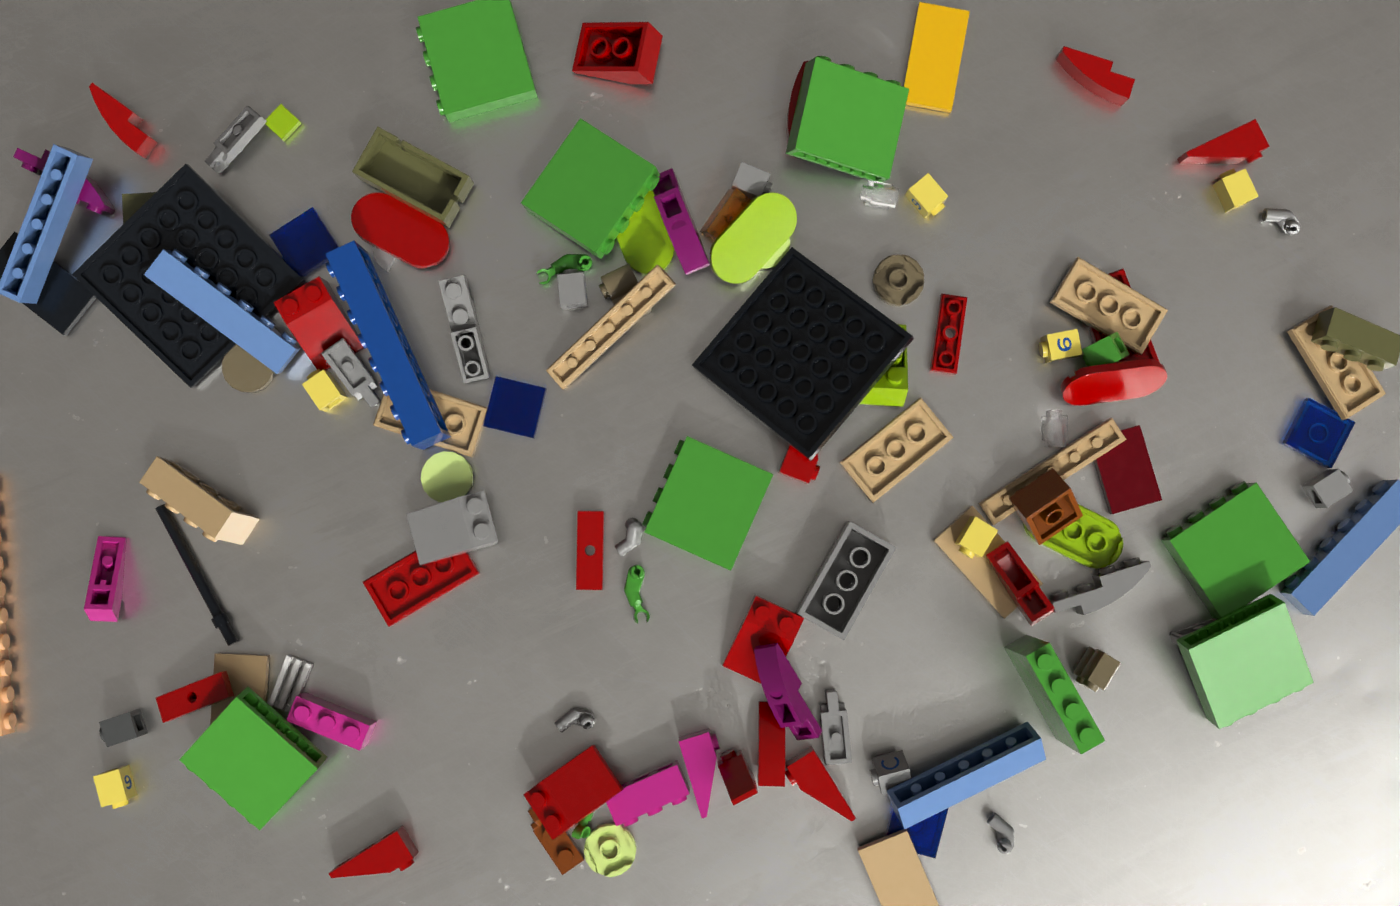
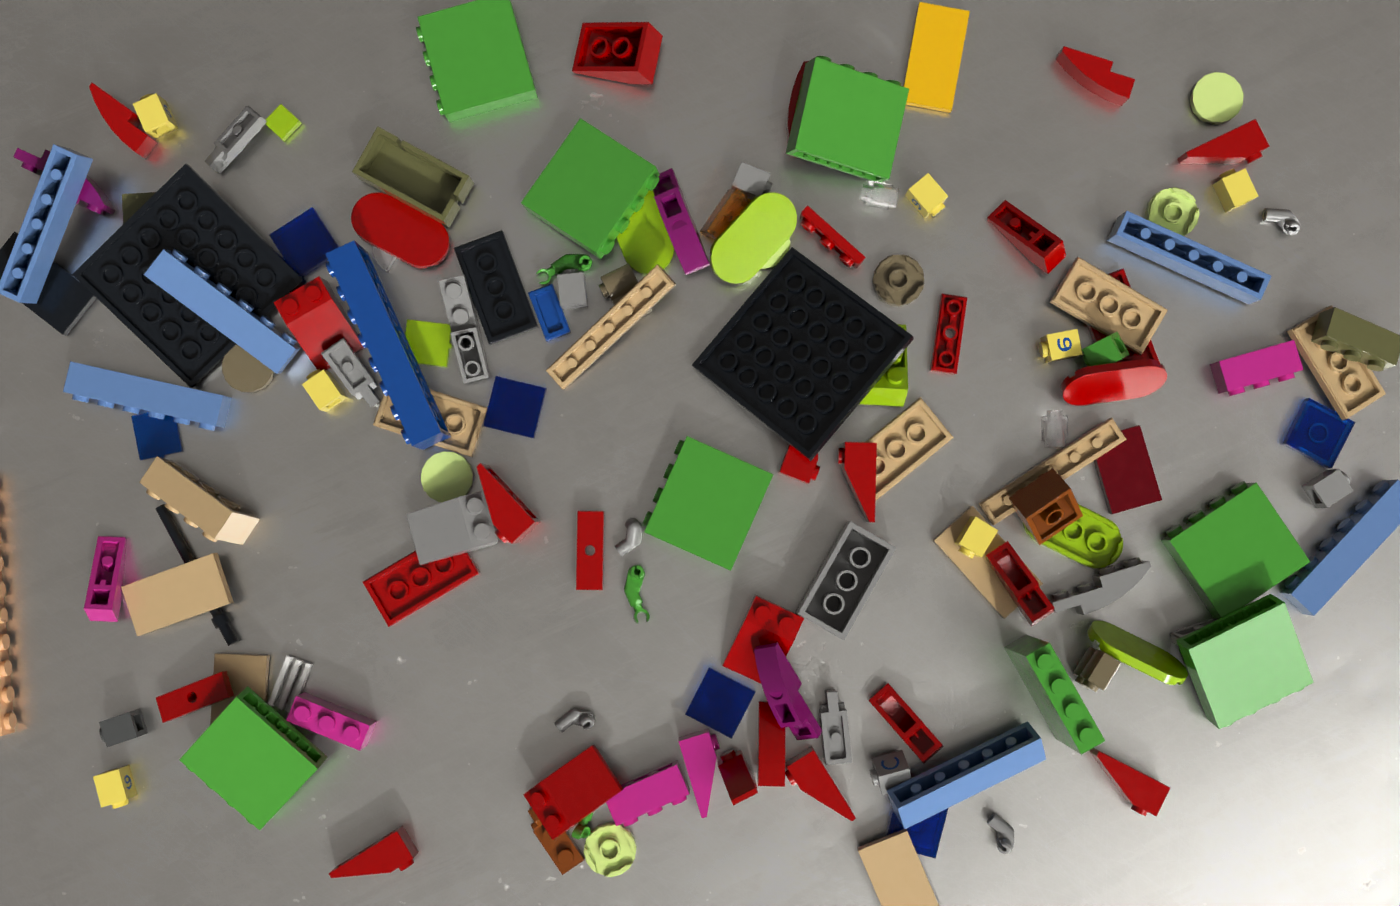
(147, 394): none -> medium blue brick
(155, 115): none -> light yellow brick
(156, 436): none -> clear blue piece
(177, 594): none -> tan tile
(429, 342): none -> lime piece
(496, 287): none -> black tile
(506, 510): none -> red slope
(549, 312): none -> blue tile
(720, 702): none -> clear blue tile
(831, 238): none -> red tile
(859, 468): none -> red slope
(906, 723): none -> red slope
(1028, 236): none -> red slope
(1134, 786): none -> red slope
(1137, 653): none -> lime tile
(1173, 210): none -> yellowish green tile
(1189, 258): none -> medium blue brick
(1216, 98): none -> yellowish green tile
(1256, 368): none -> dark pink brick

